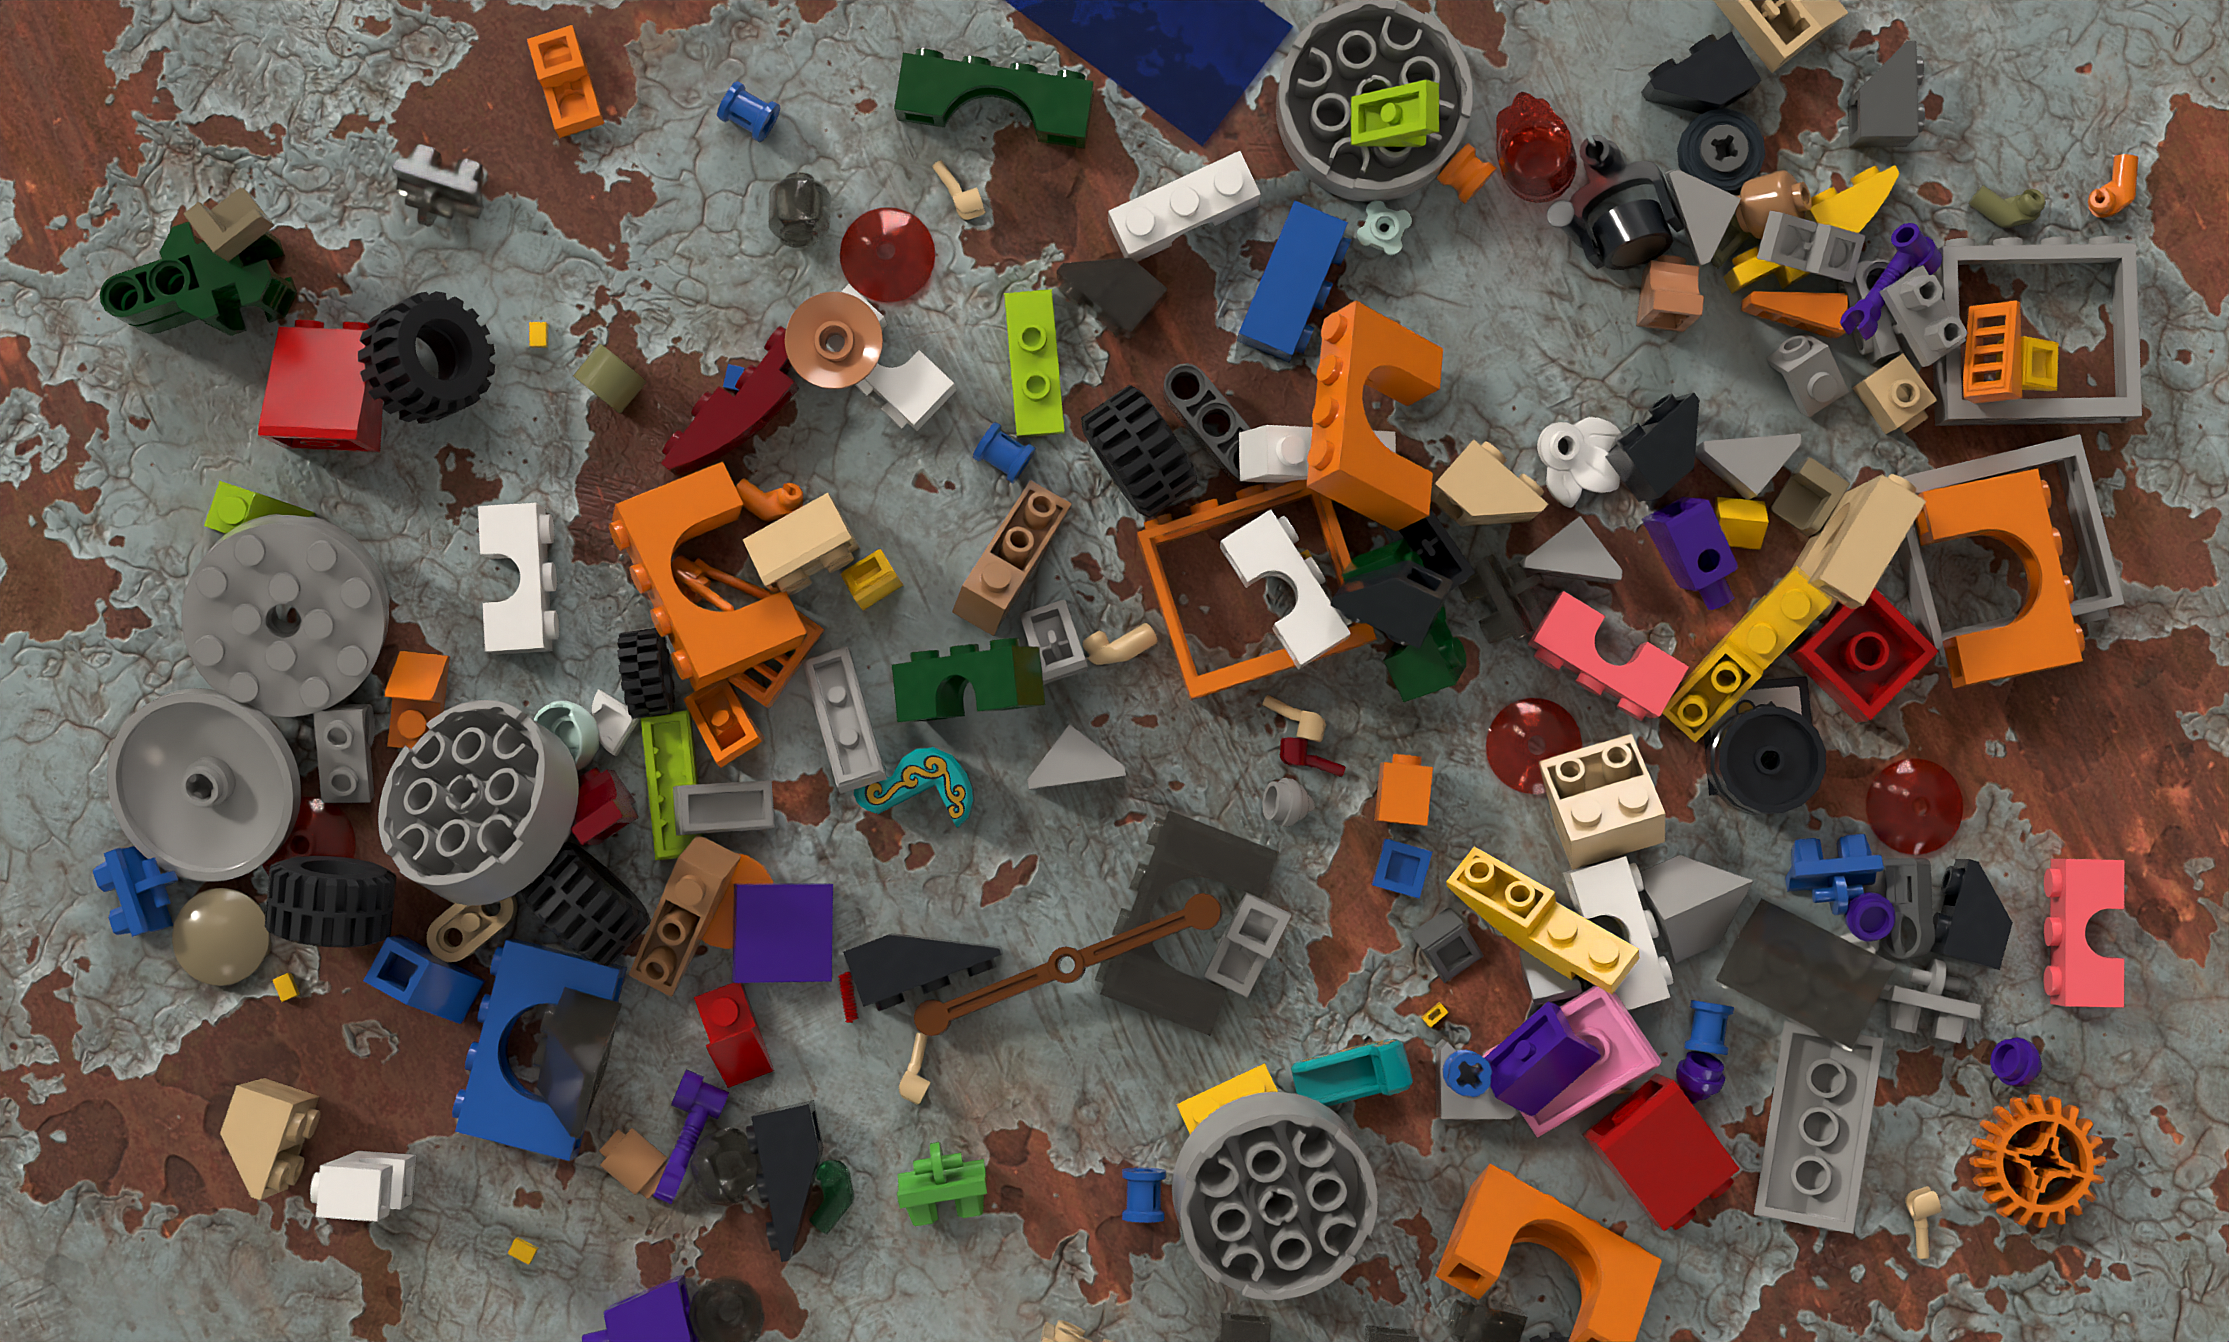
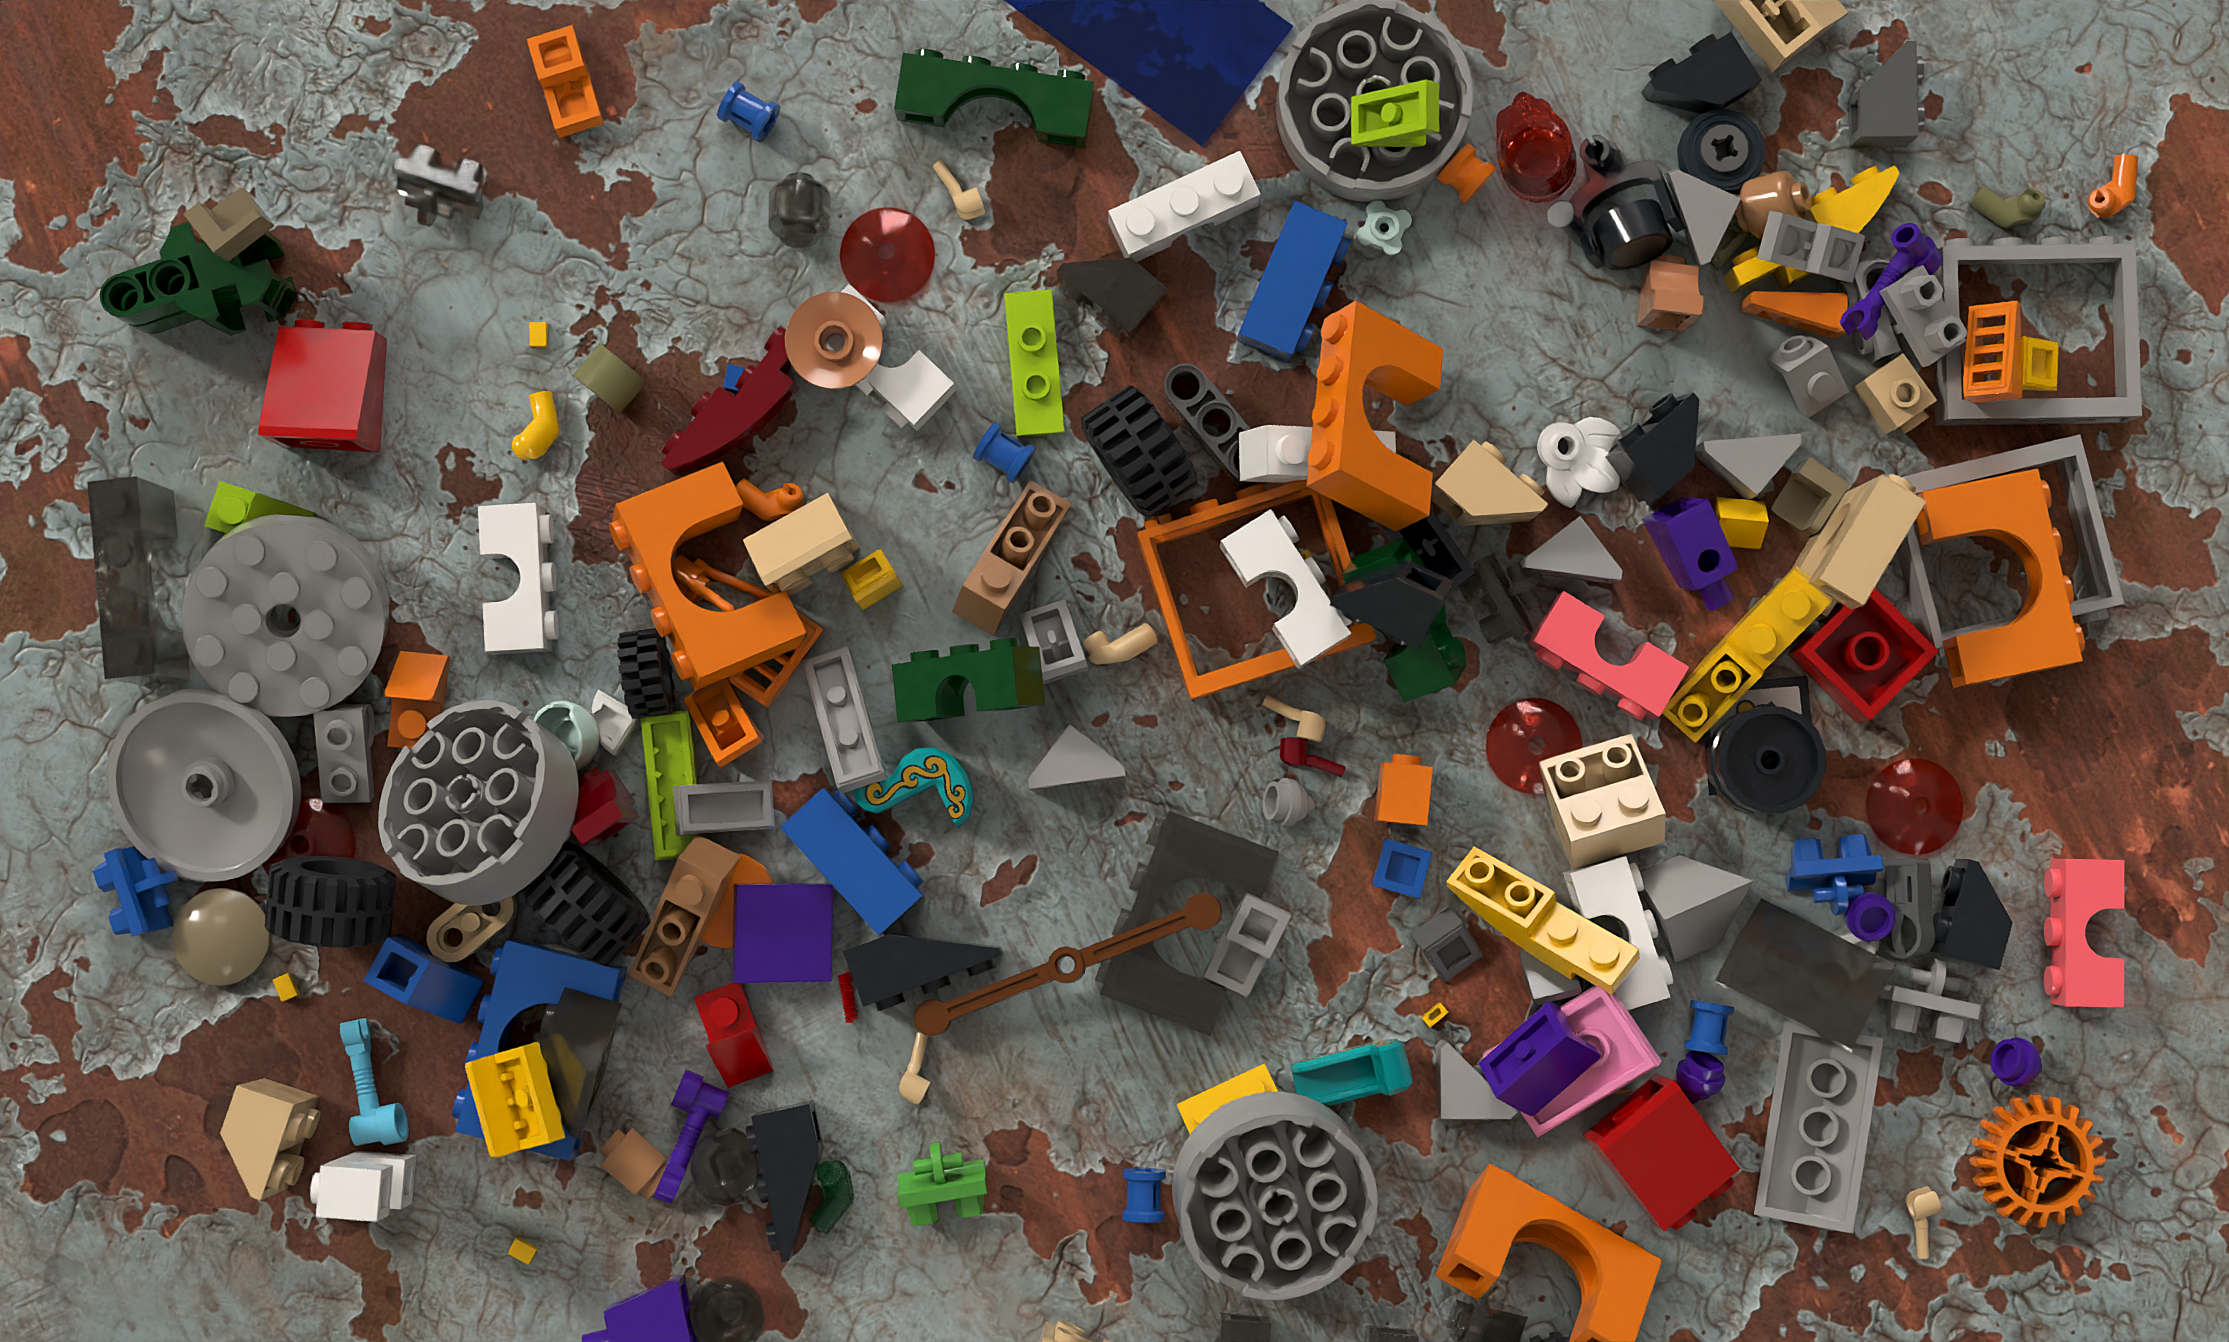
(134, 638): none -> clear smoke arch
(376, 1122): none -> medium azure brick
(395, 367): black tyre -> none
(514, 1100): none -> yellow bracket
(541, 431): none -> yellow arm
(854, 859): none -> blue brick
(1481, 1073): blue bush -> none

